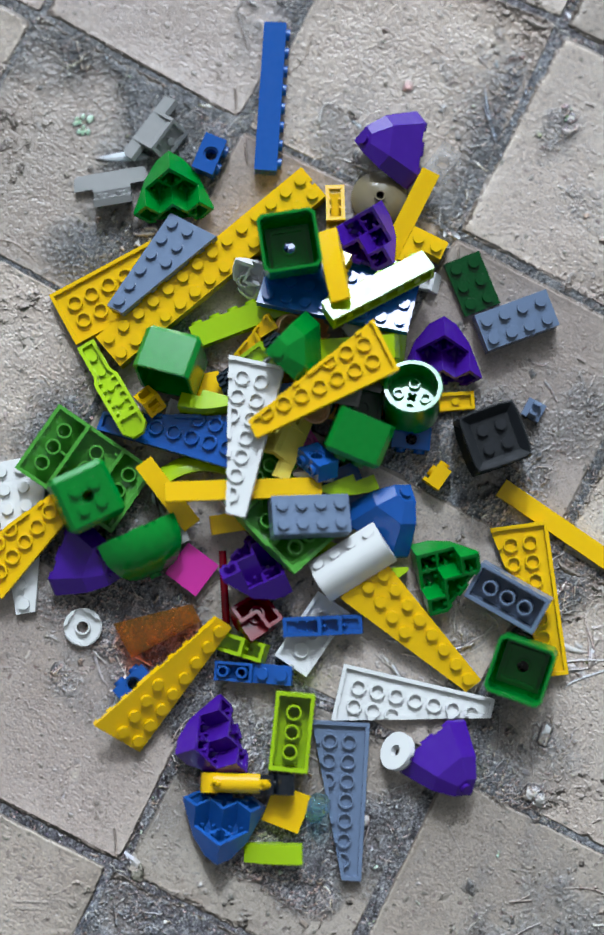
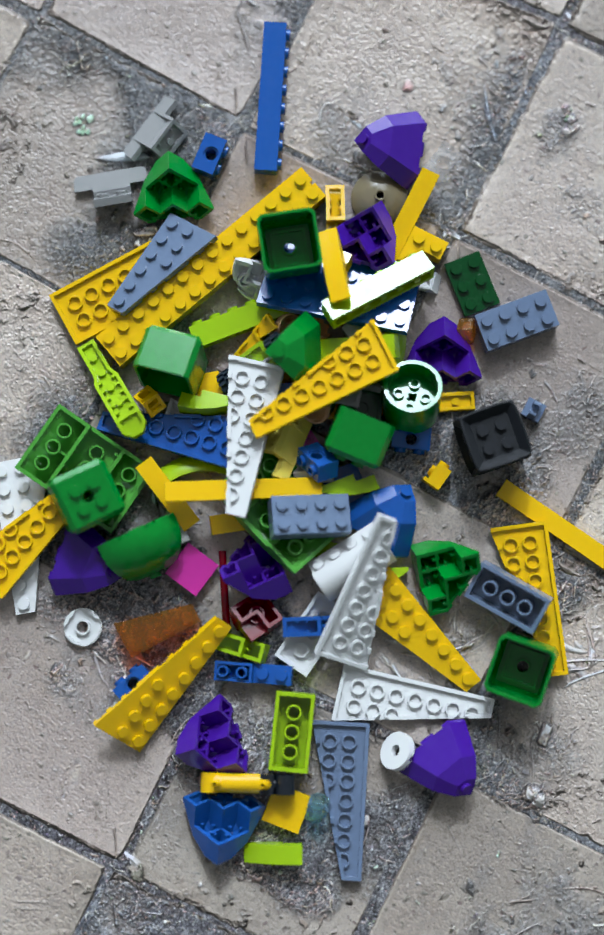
(354, 616): none -> white wing
(467, 329): none -> clear orange slope

